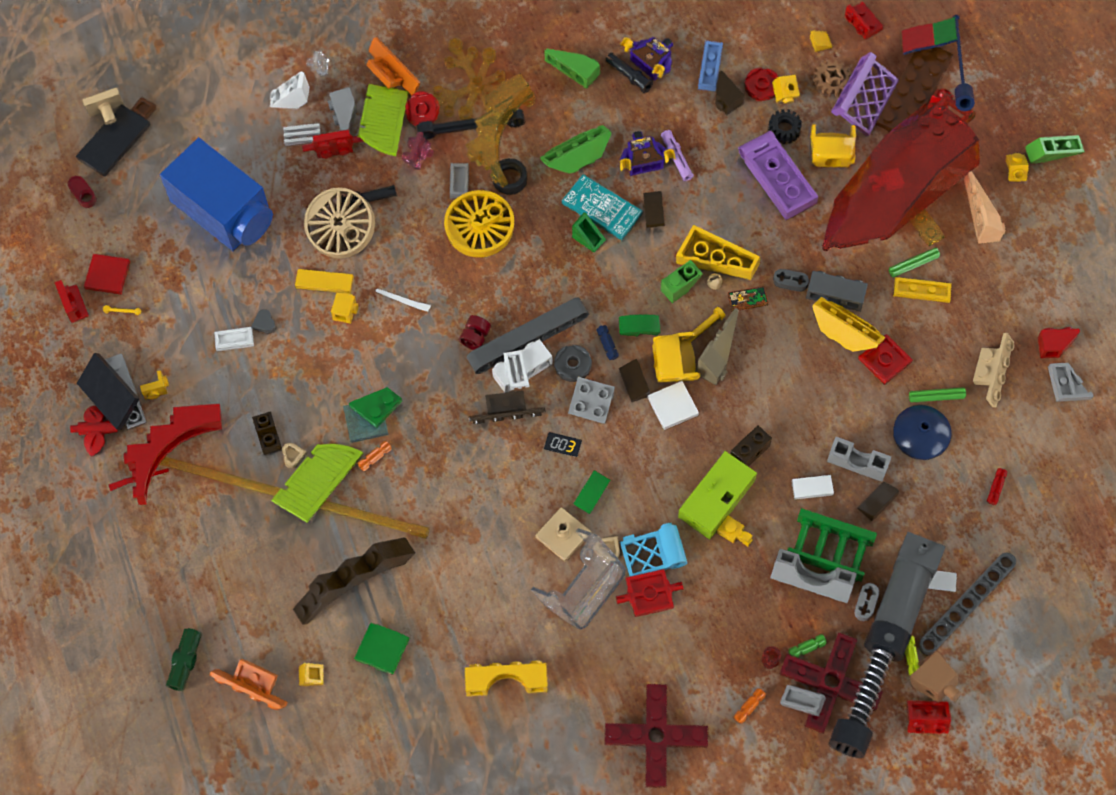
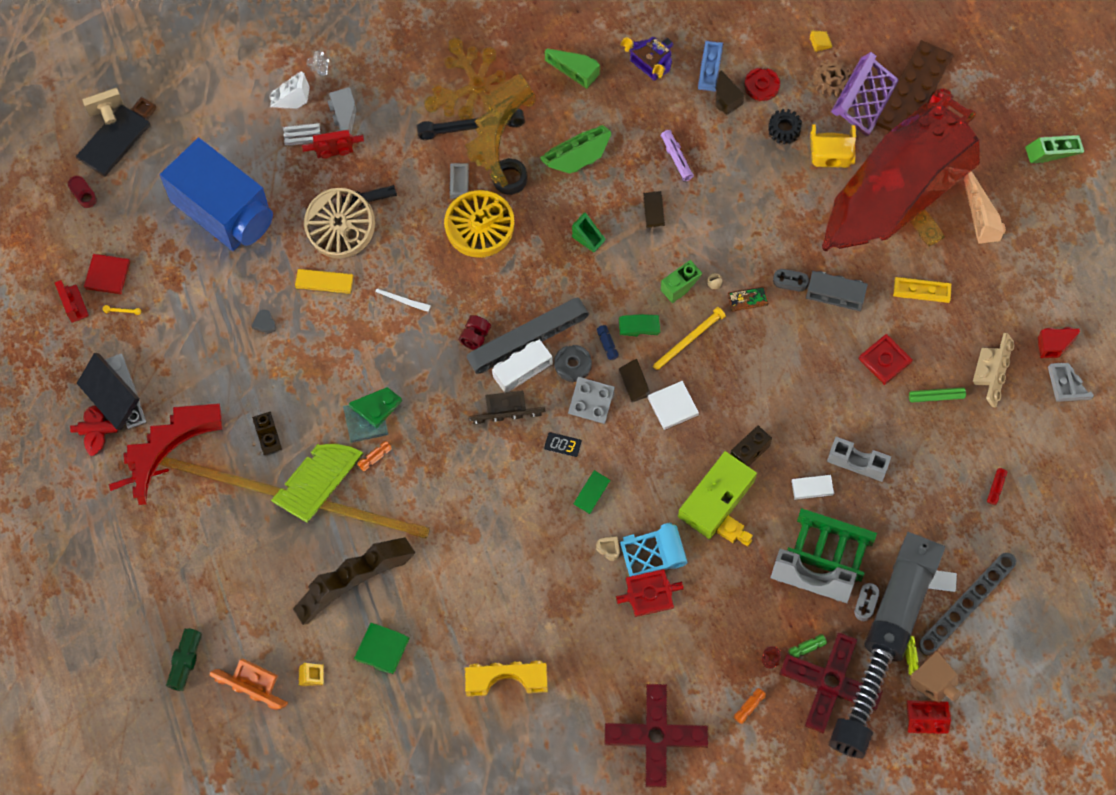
(155, 389): yellow bracket -> none
(234, 339): white tile -> none
(293, 455): tan tile -> none
(344, 307): yellow brick -> none
(383, 118): lime piece -> none
(390, 68): orange bracket -> none
(420, 151): clear pink hips -> none
(422, 108): red tile -> none
(519, 384): white tile -> none
(560, 534): tan tile -> none
(591, 585): clear windscreen -> none
(602, 207): teal tile -> none
(635, 77): black pin -> none
(644, 155): torso -> none
(675, 358): yellow piece -> none
(715, 357): dark tan wedge -> none
(717, 254): yellow wedge -> none
(784, 181): medium lavender hinge -> none
(786, 89): yellow brick -> none
(803, 700): light grey tile -> none
(845, 326): yellow wedge -> none
(863, 20): red bracket -> none
(878, 500): dark brown slope -> none
(914, 262): bright green axle -> none
(920, 442): dark blue dish -> none
(937, 35): flag -> none
(1017, 167): yellow bracket -> none

